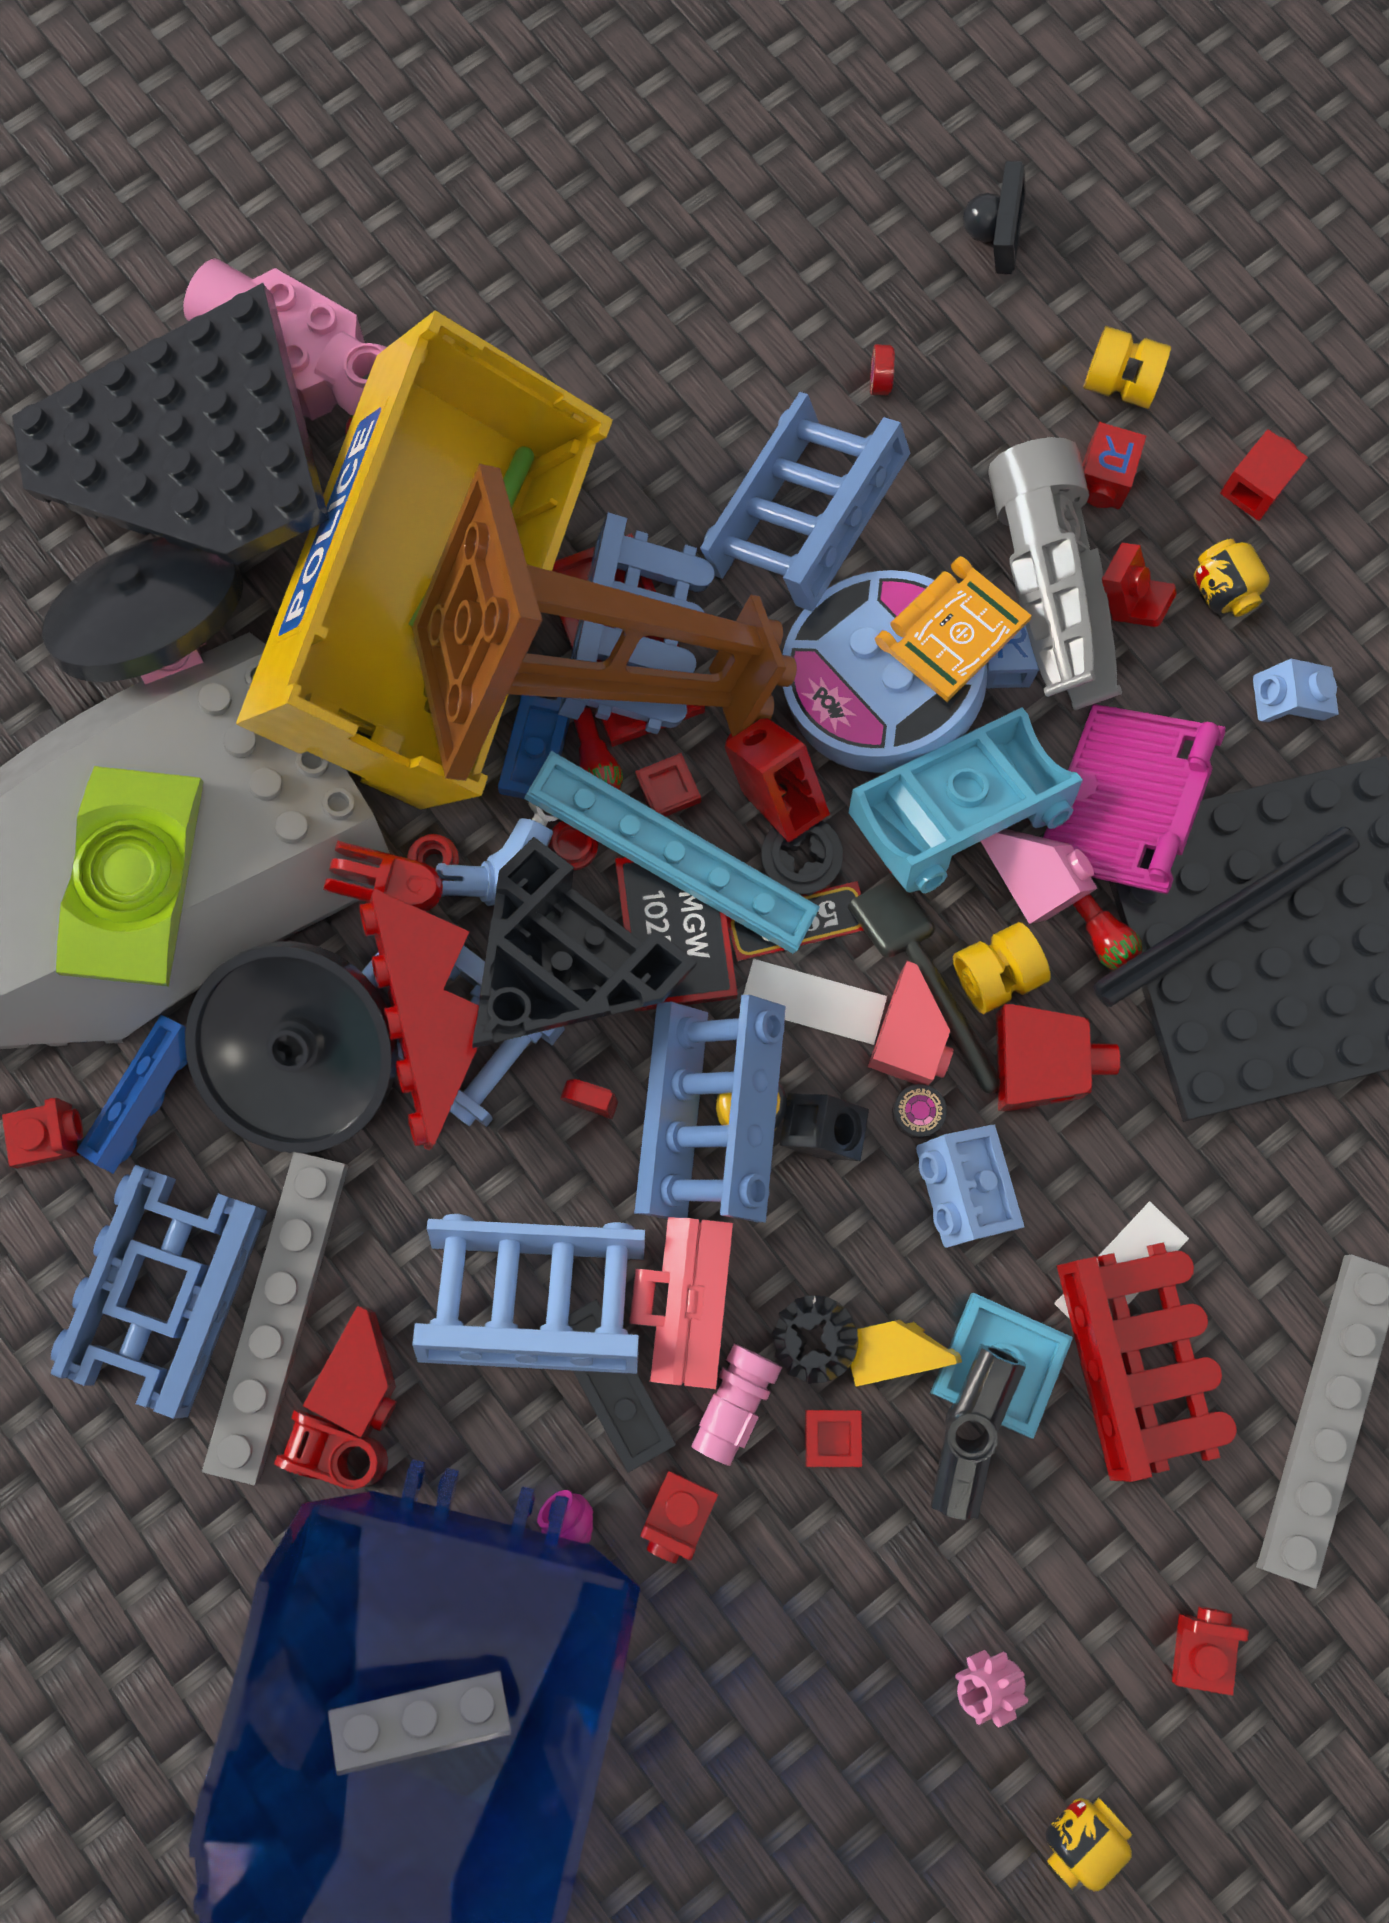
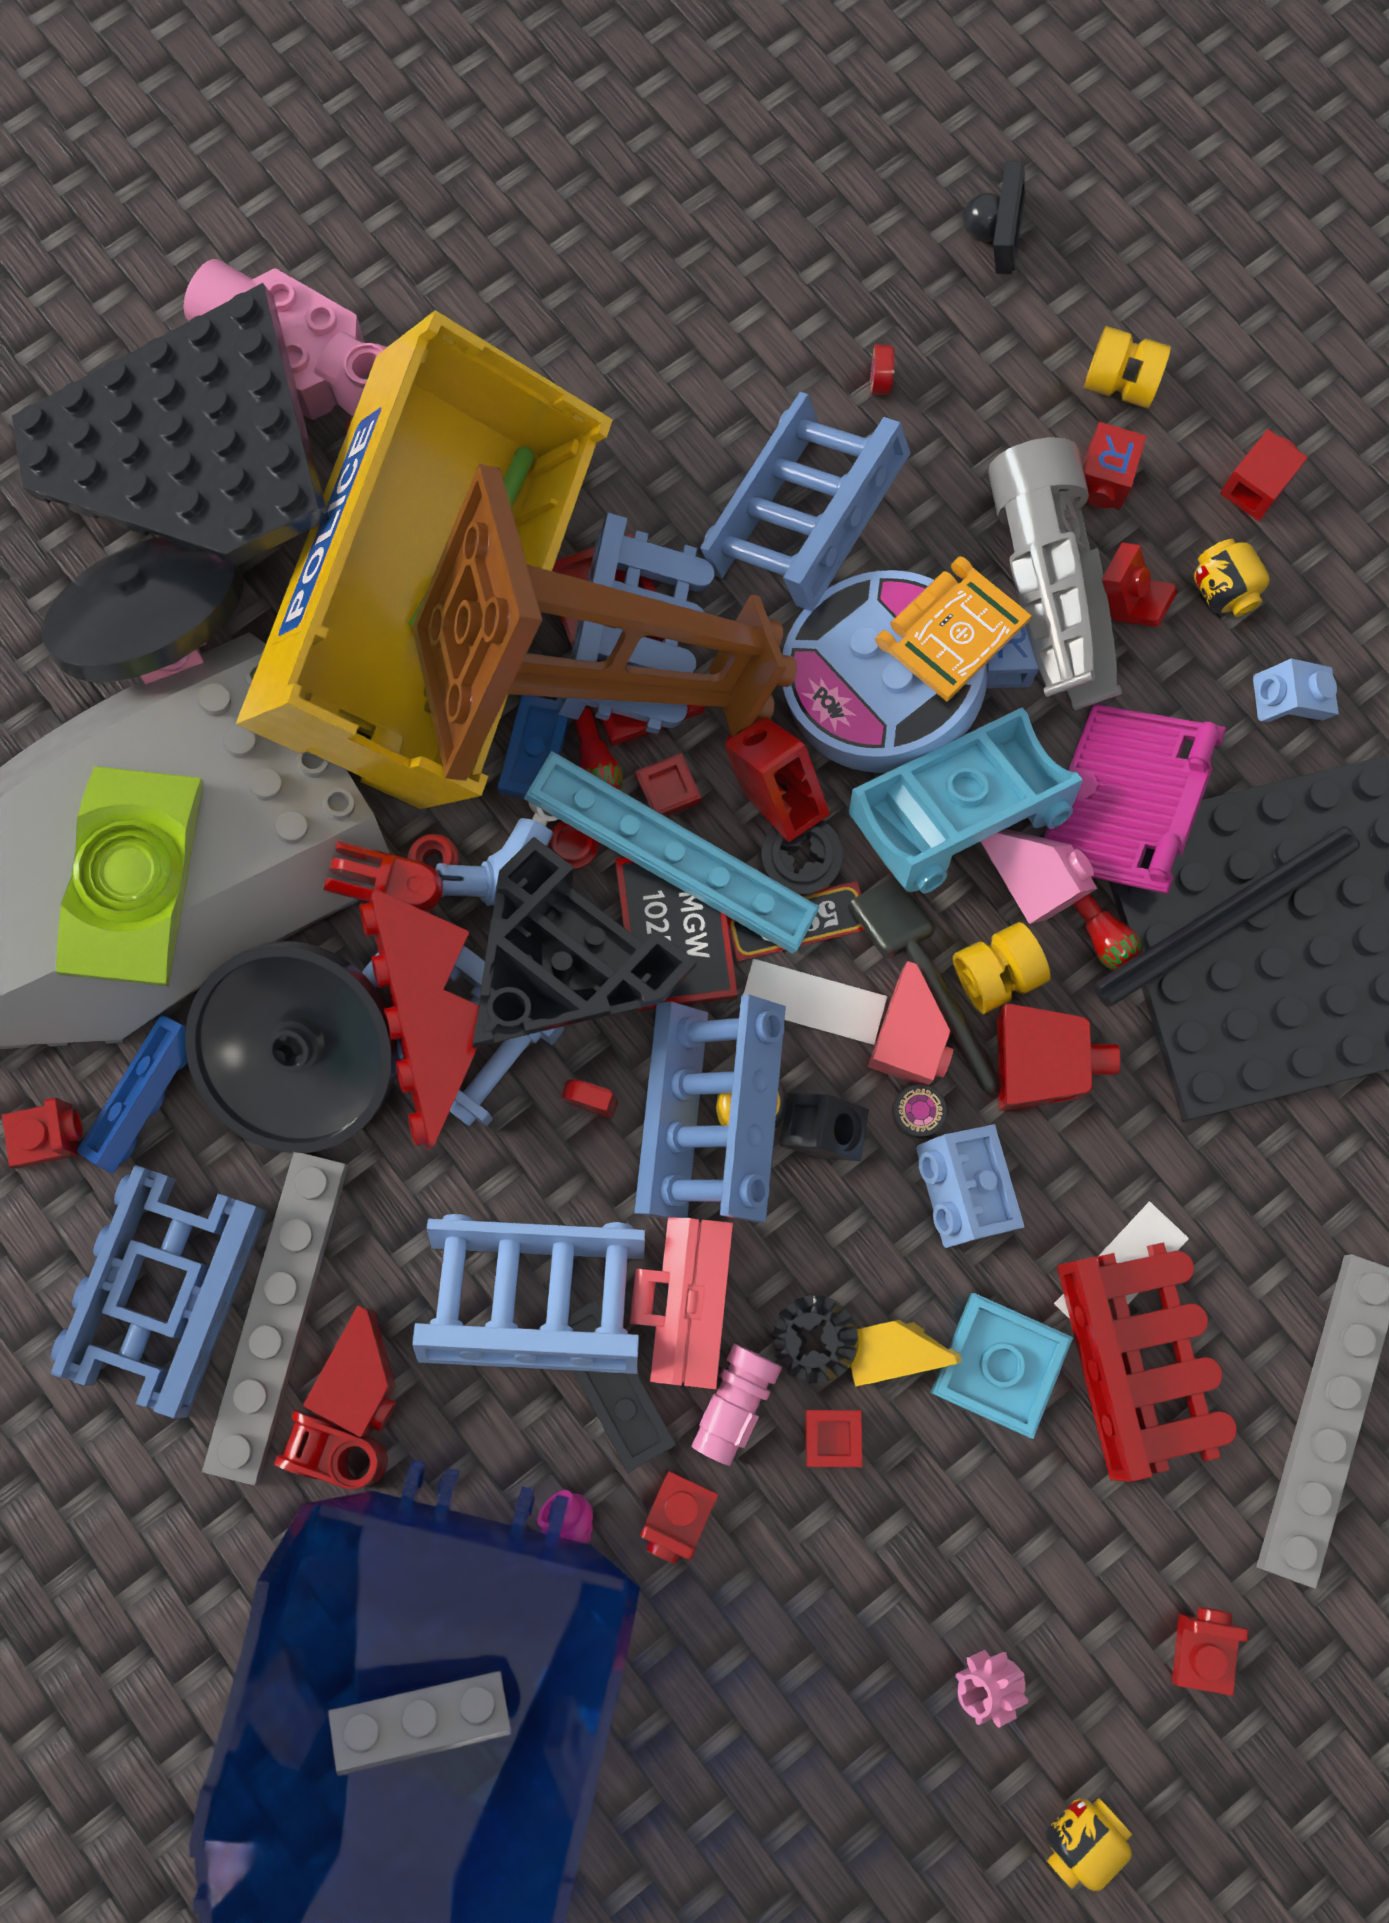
(966, 1462): black piece -> none

